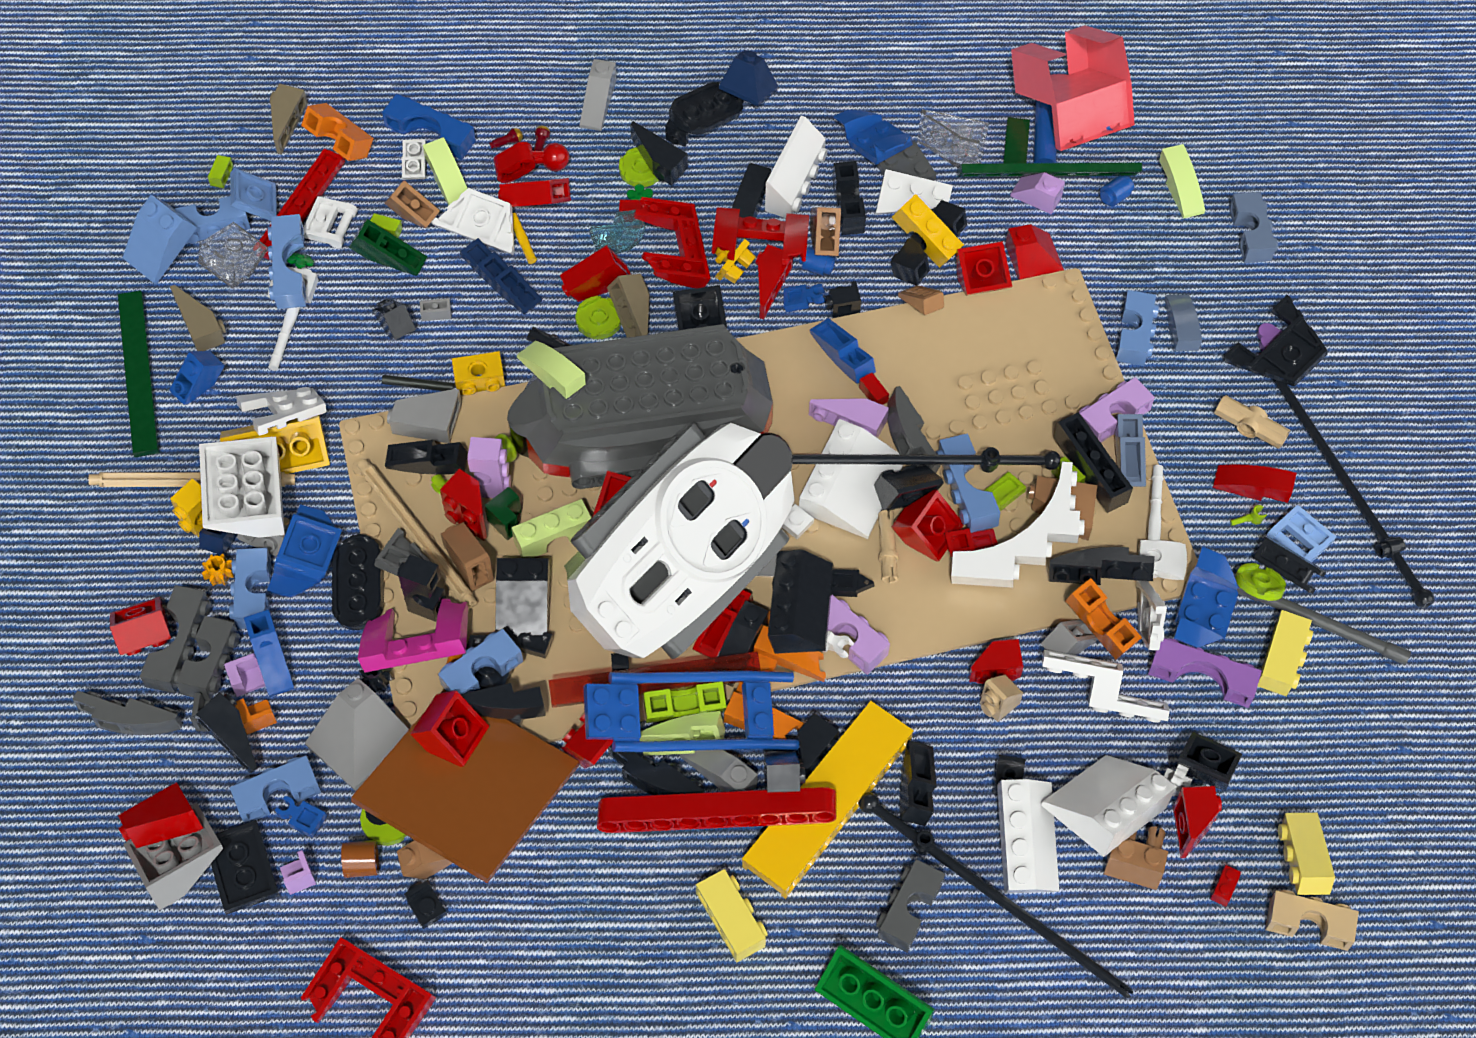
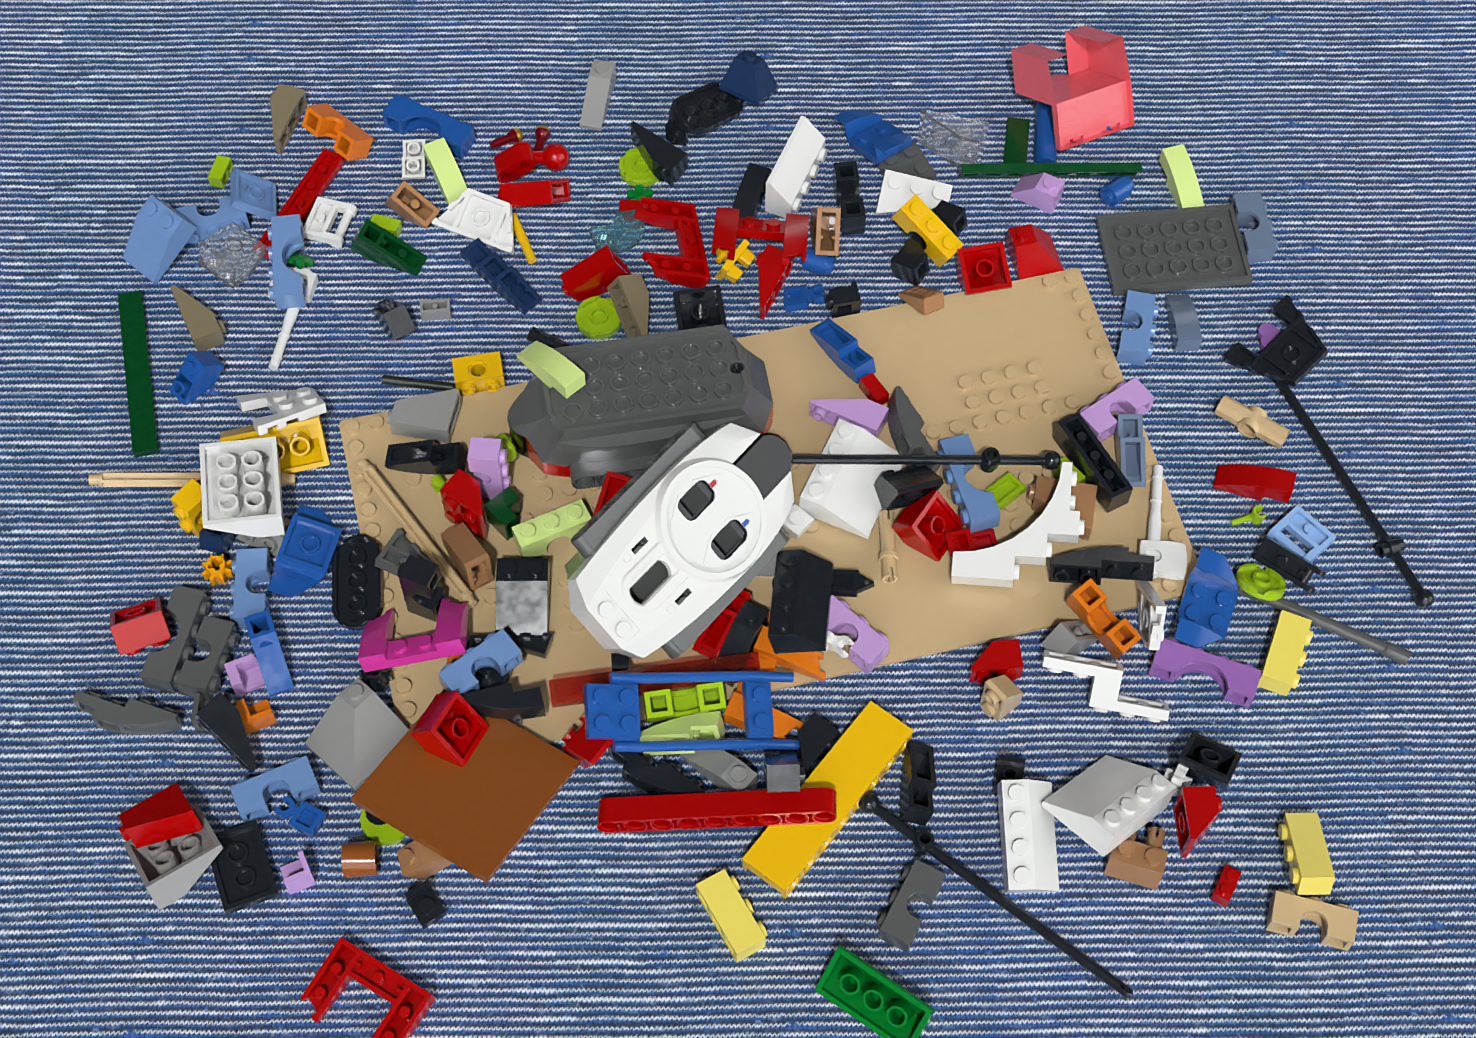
(1173, 249): none -> dark grey plate

